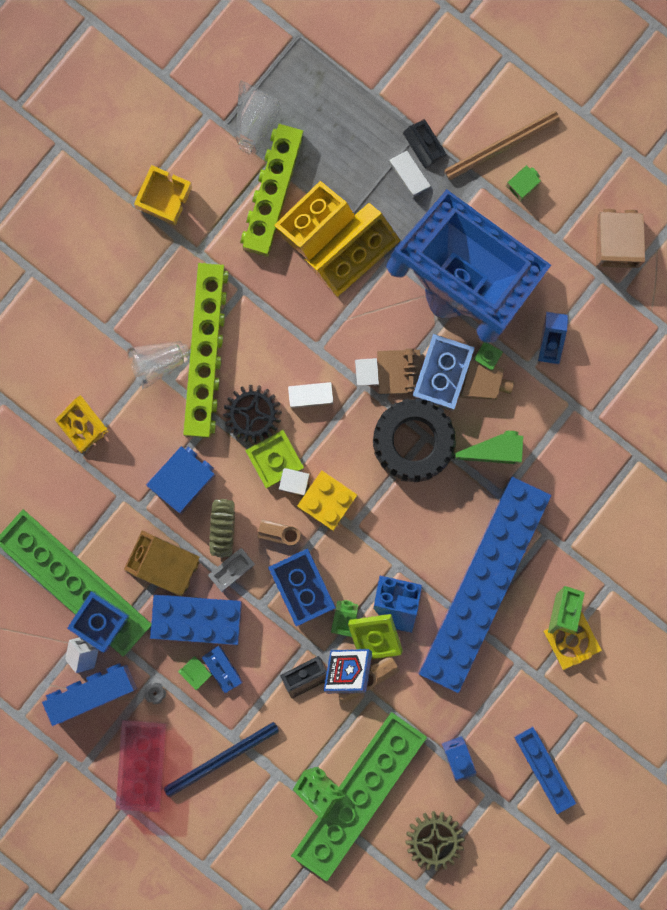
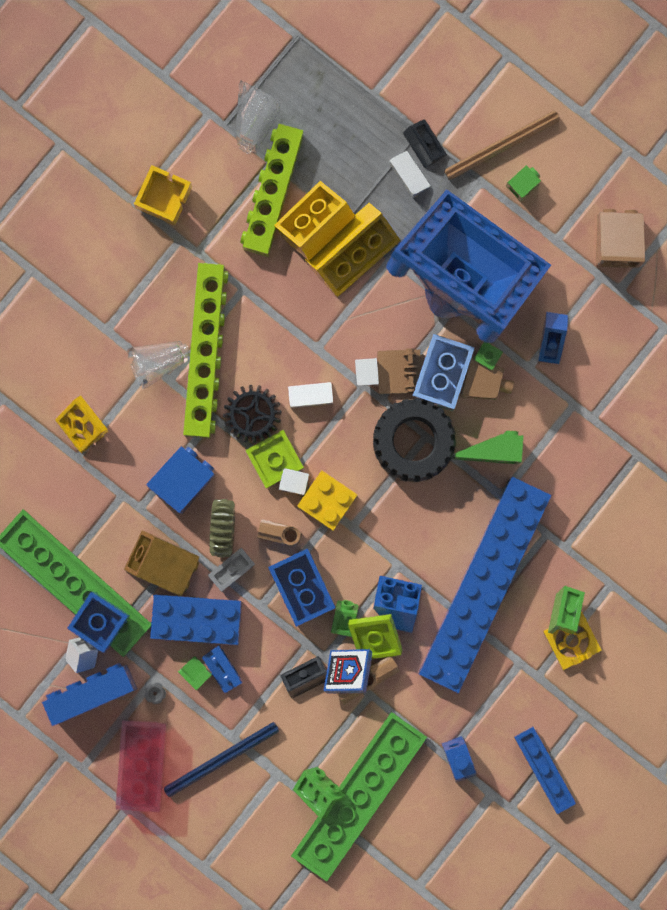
(444, 841): olive gear -> none

